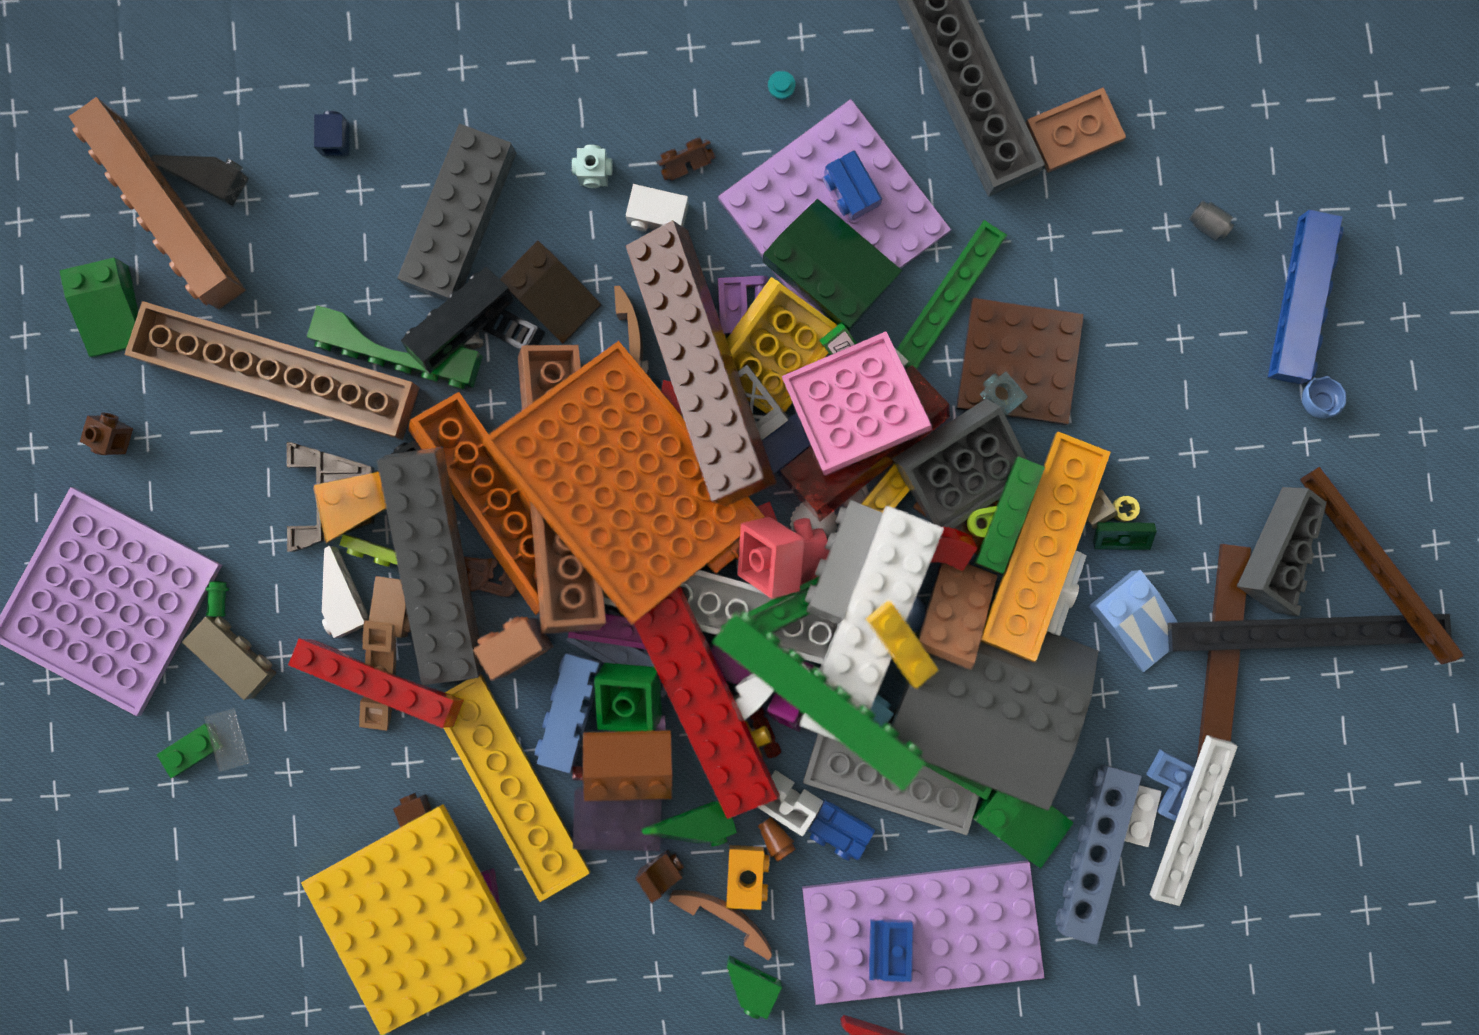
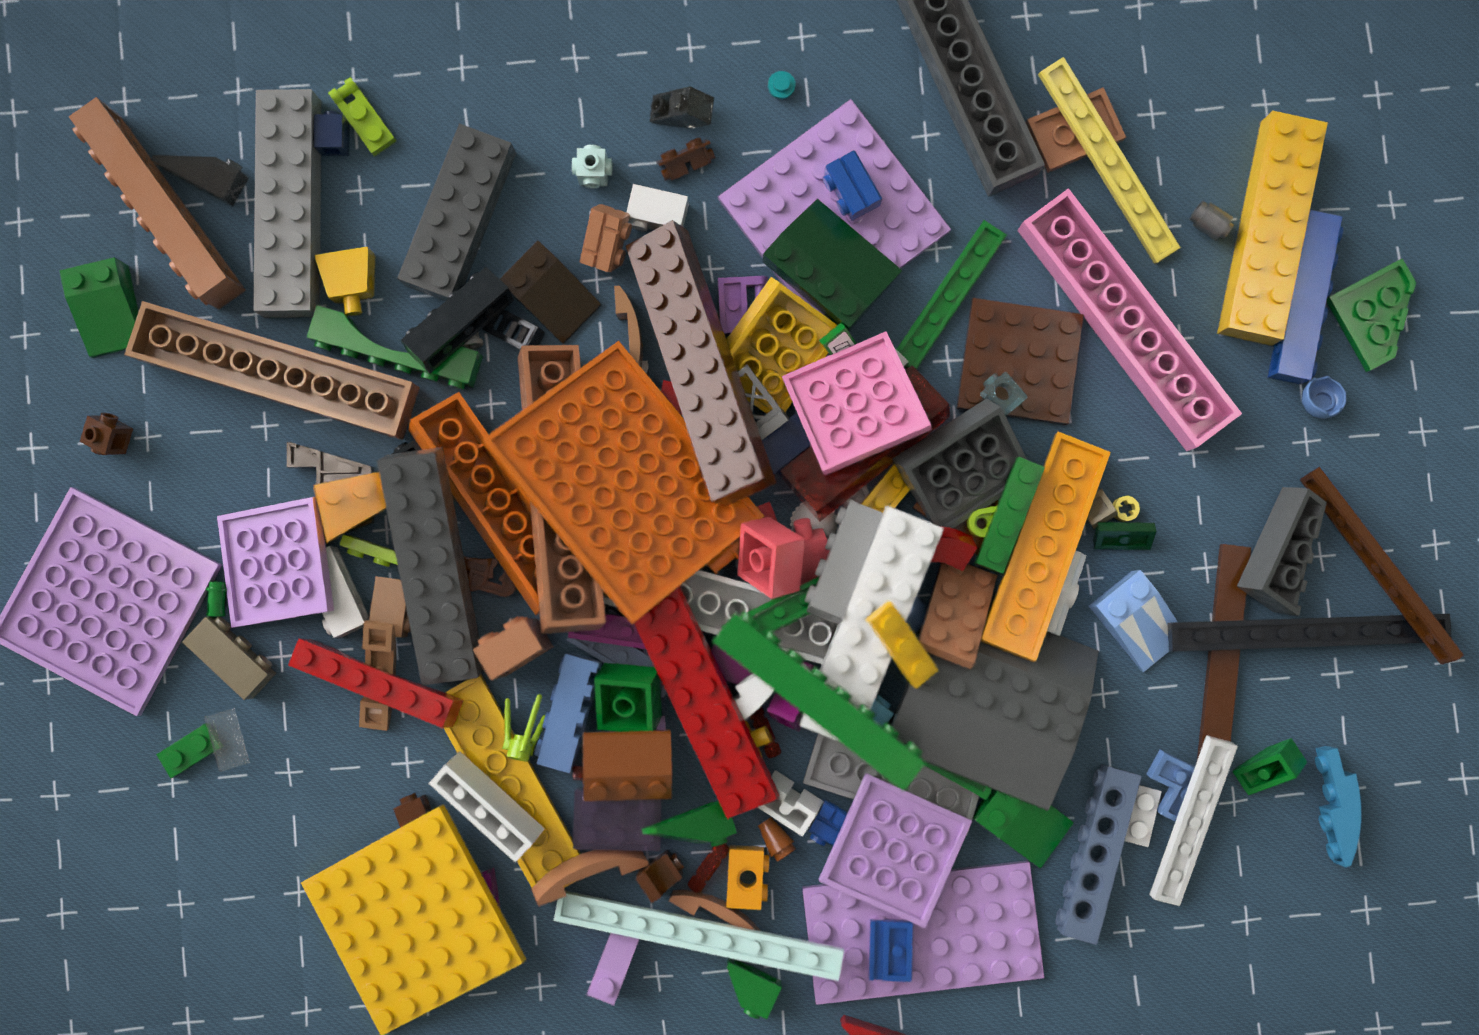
(275, 563): none -> lavender plate
(286, 204): none -> light grey brick
(348, 277): none -> yellow torso
(363, 117): none -> lime plate
(487, 806): none -> white brick
(522, 746): none -> lime plant
(552, 884): none -> nougat slope
(605, 238): none -> nougat brick
(612, 968): none -> lavender slope
(682, 108): none -> clear smoke slope
(700, 935): none -> light aqua plate
(708, 867): none -> clear red axle
(895, 850): none -> lavender plate
(1109, 160): none -> light yellow tile
(1128, 321): none -> bright pink brick
(1271, 767): none -> green slope
(1272, 228): none -> yellow brick
(1343, 815): none -> dark azure slope
(1375, 313): none -> green plate

